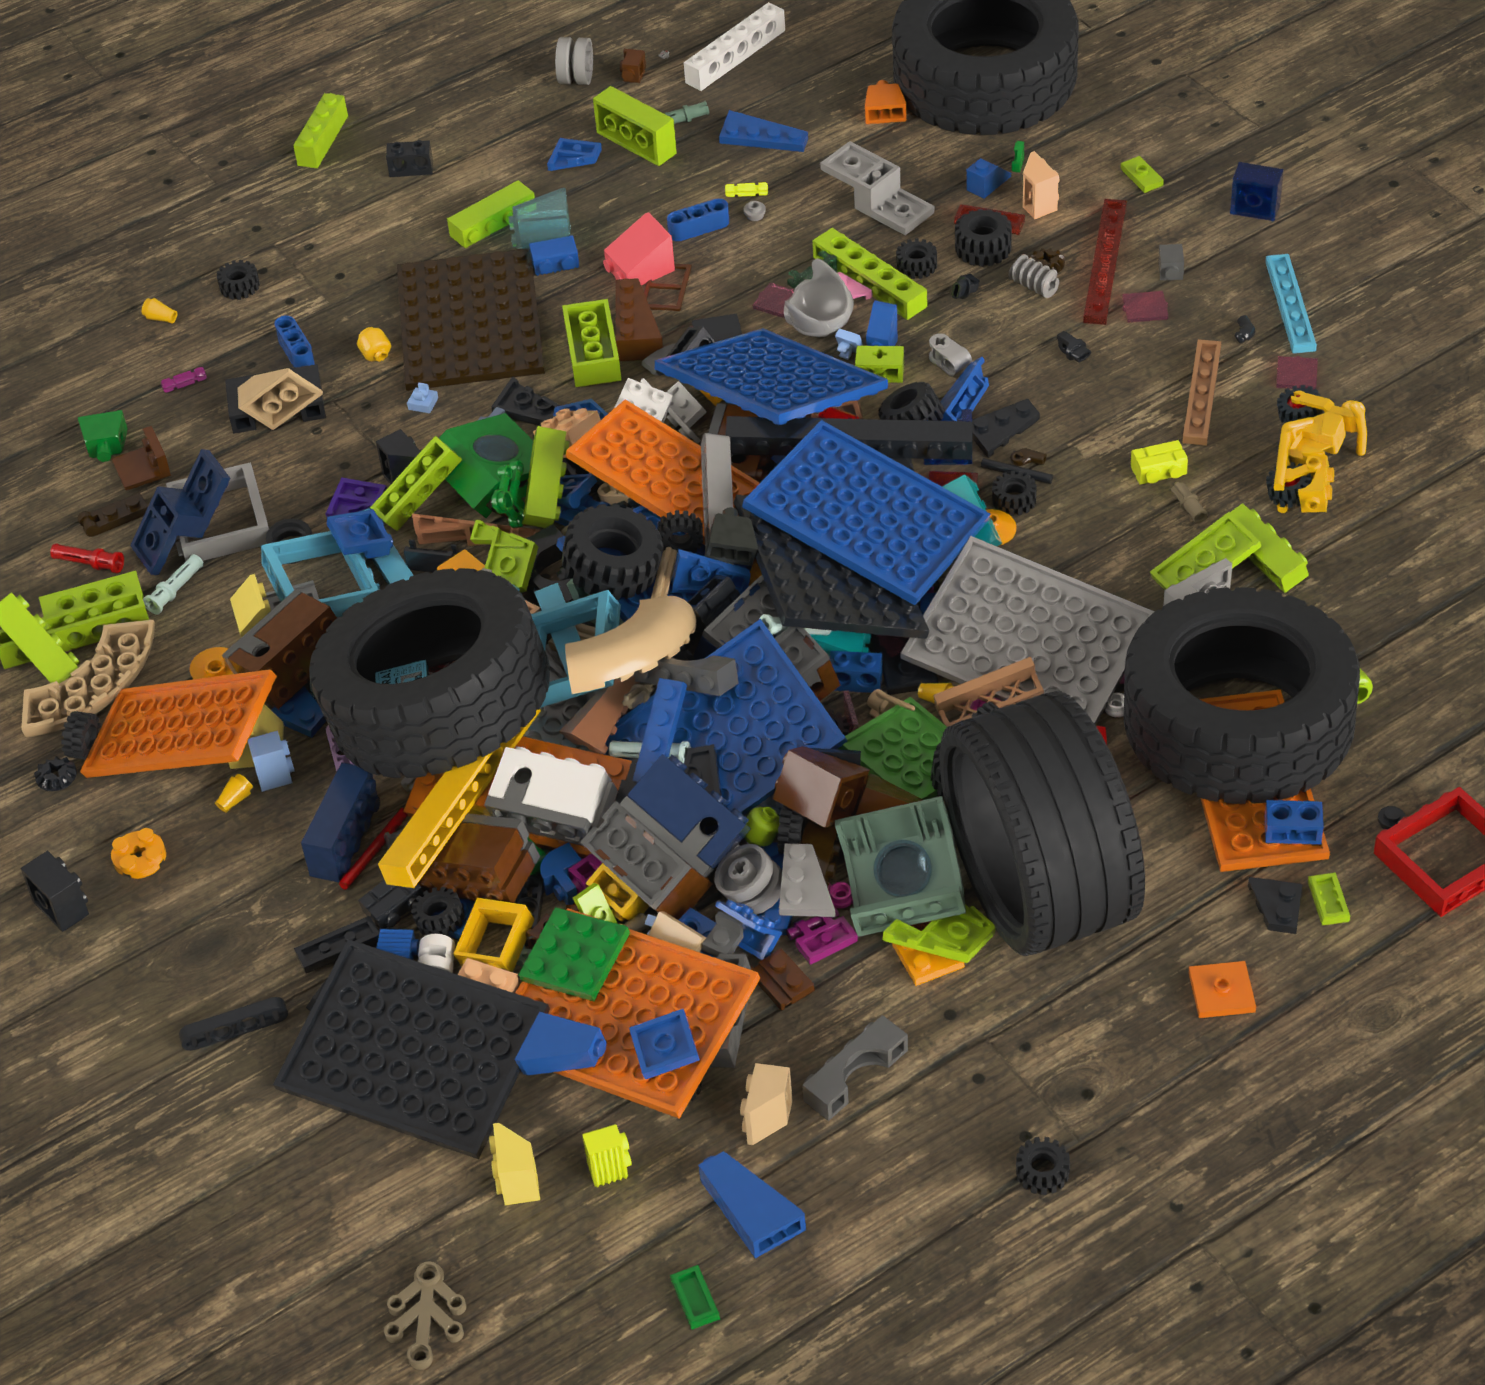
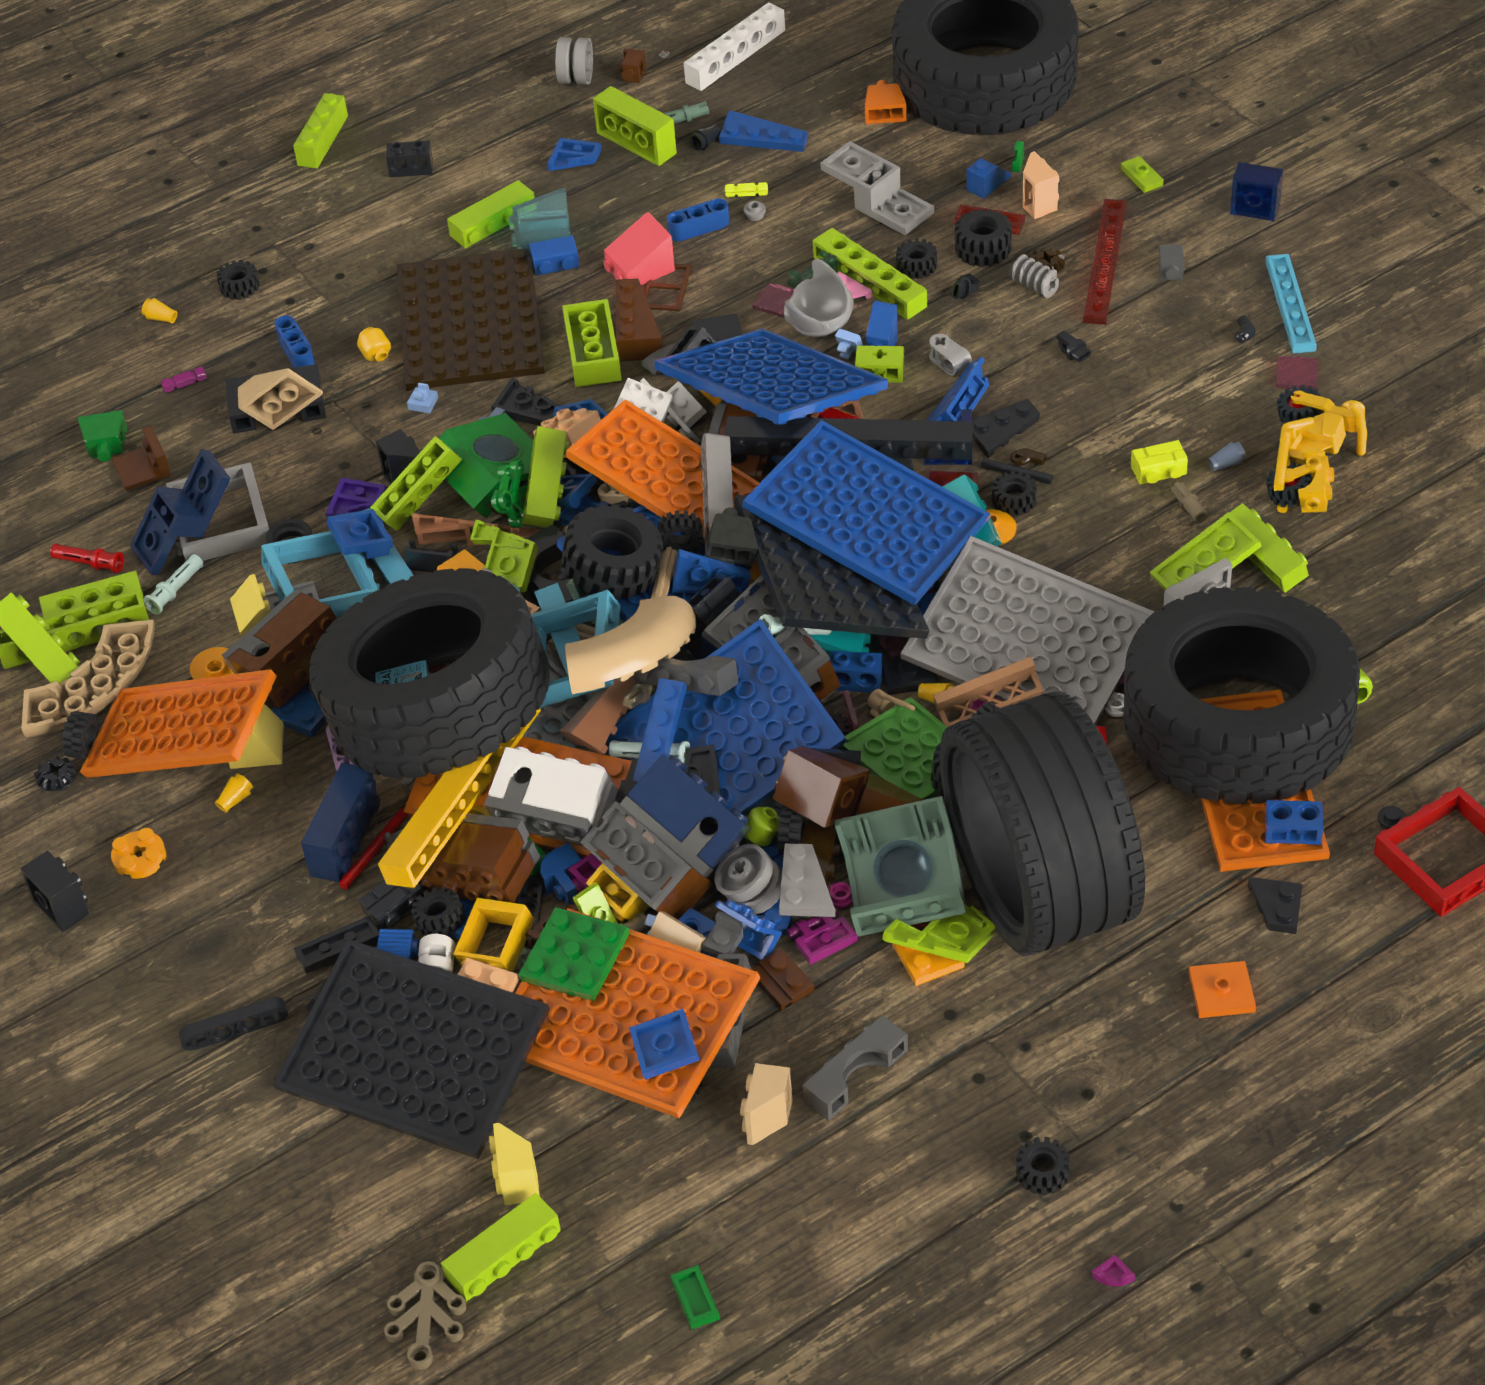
(112, 515): dark brown plate -> none
(270, 761): light blue brick -> none
(501, 1247): none -> lime brick
(559, 1045): blue slope -> none
(607, 1154): neon yellow brick -> none
(704, 137): none -> black cone
(751, 1206): blue slope -> none
(912, 402): black tyre -> none
(1113, 1272): none -> magenta tile
(1145, 306): clear pink piece -> none
(1202, 392): medium nougat plate -> none
(1228, 456): none -> sand blue cone
(1328, 899): lime plate -> none

